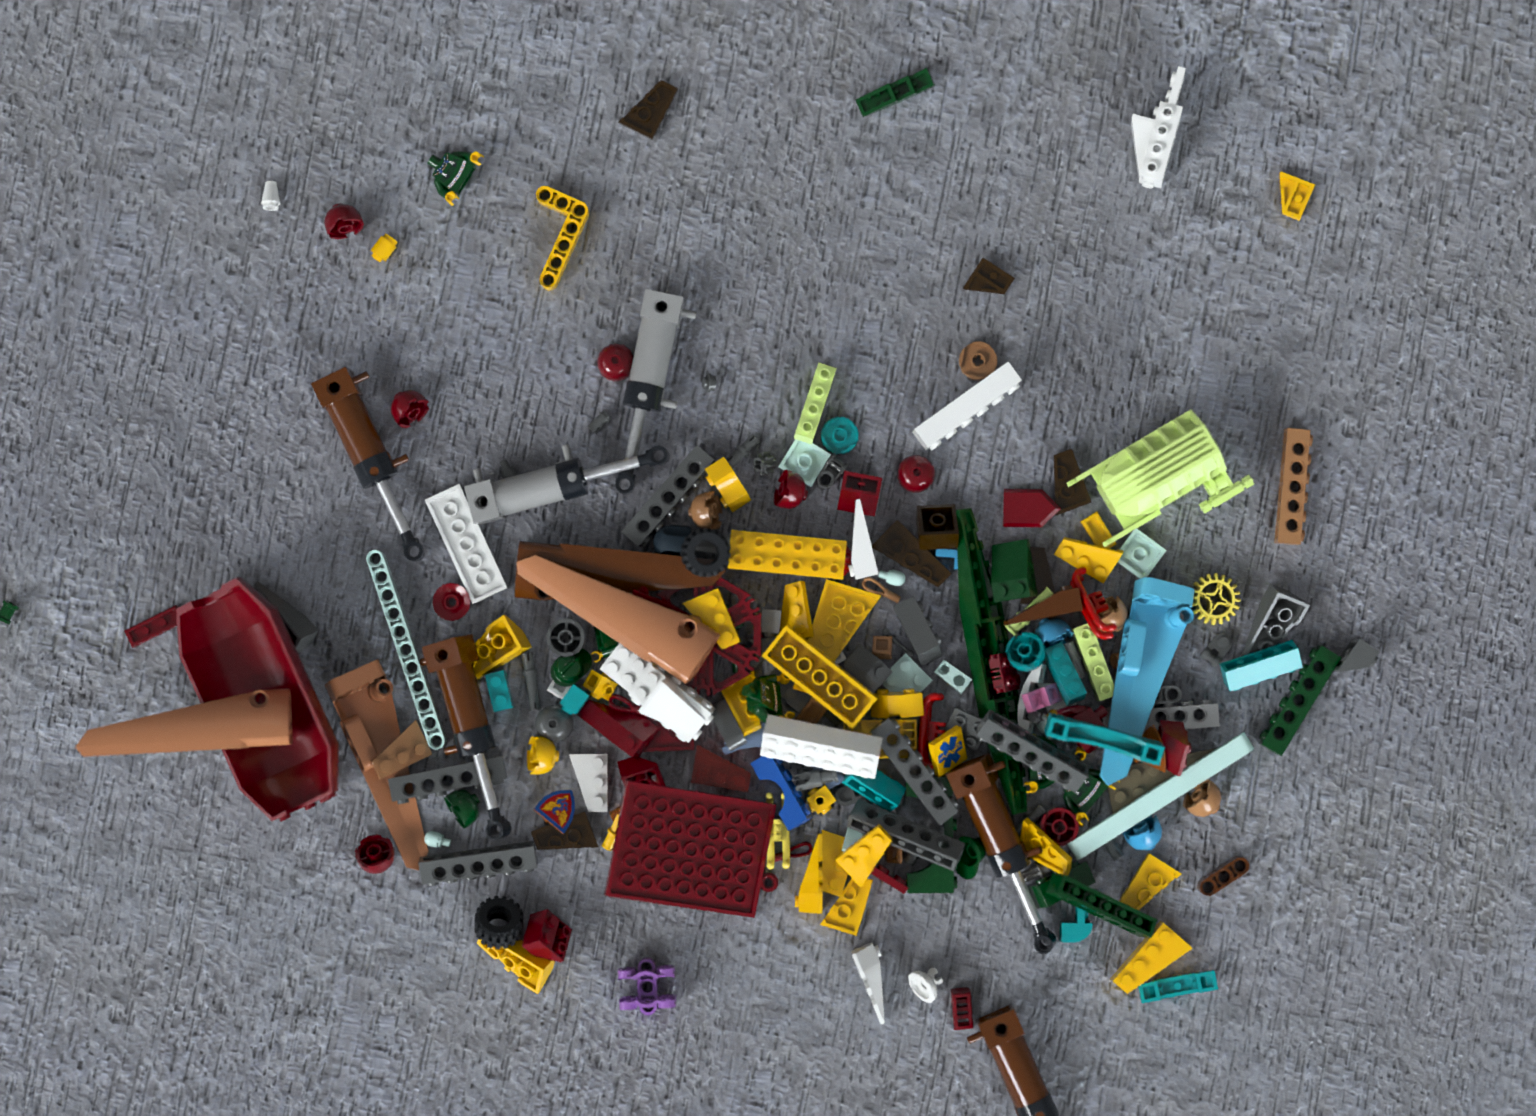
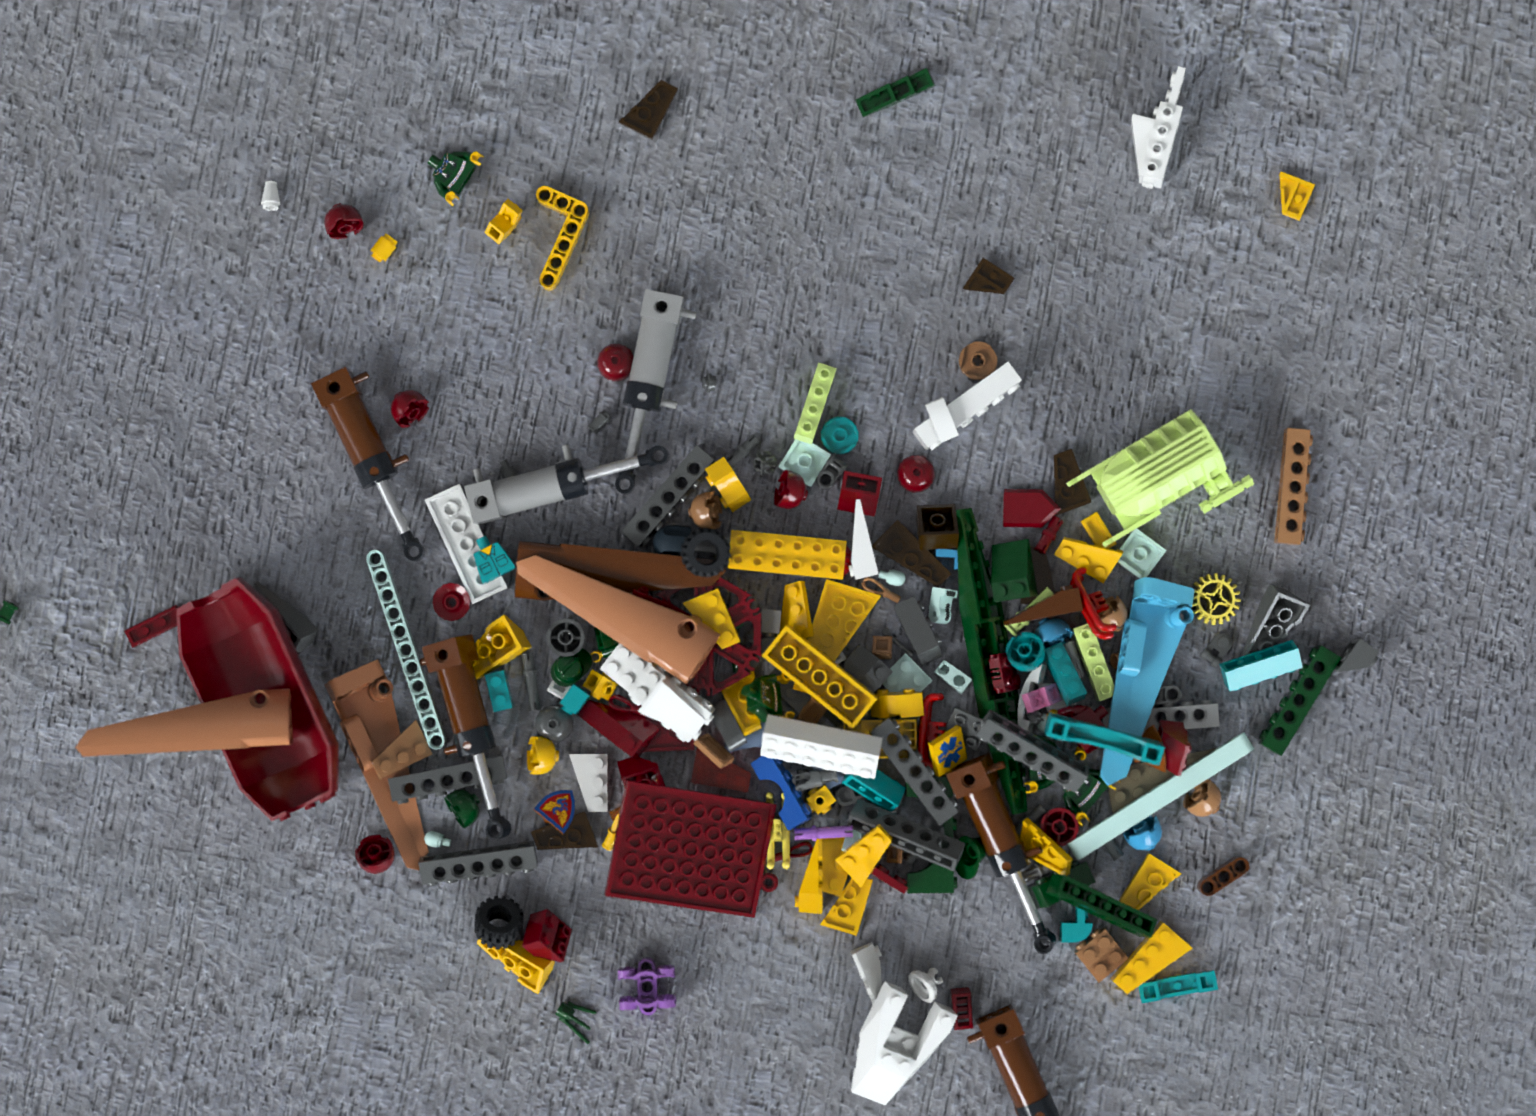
(492, 560): none -> teal torso
(504, 221): none -> yellow brick
(566, 1012): none -> dark green plant
(714, 750): none -> medium nougat tile
(823, 832): none -> medium lavender pin
(893, 1055): none -> white wedge
(941, 419): none -> white slope
(941, 604): none -> light aqua leg
(1048, 535): none -> dark red pin
(1100, 954): none -> medium nougat plate

